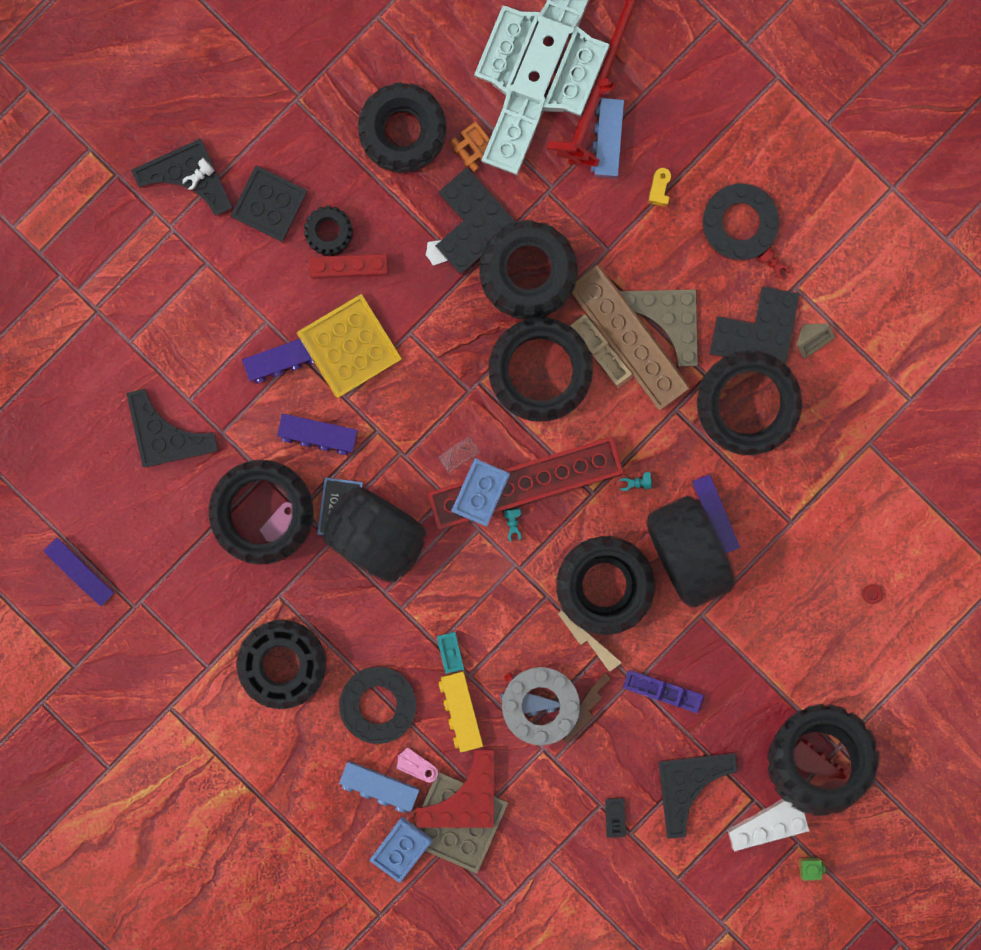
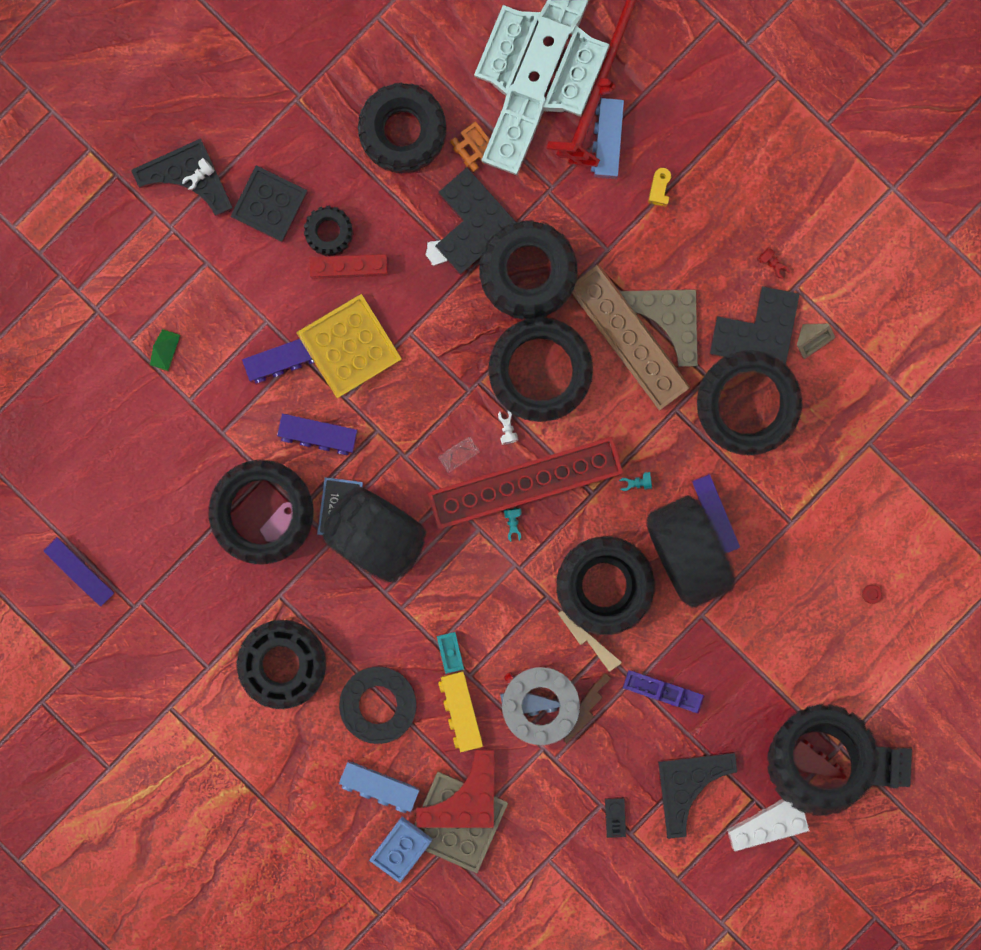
(161, 441): black plate -> none
(164, 349): none -> green slope
(416, 765): bright pink piece -> none
(480, 492): medium blue tile -> none
(509, 436): none -> white piece
(602, 352): tan slope -> none
(728, 246): black plate -> none
(811, 868): bright green brick -> none
(894, 767): none -> black bracket

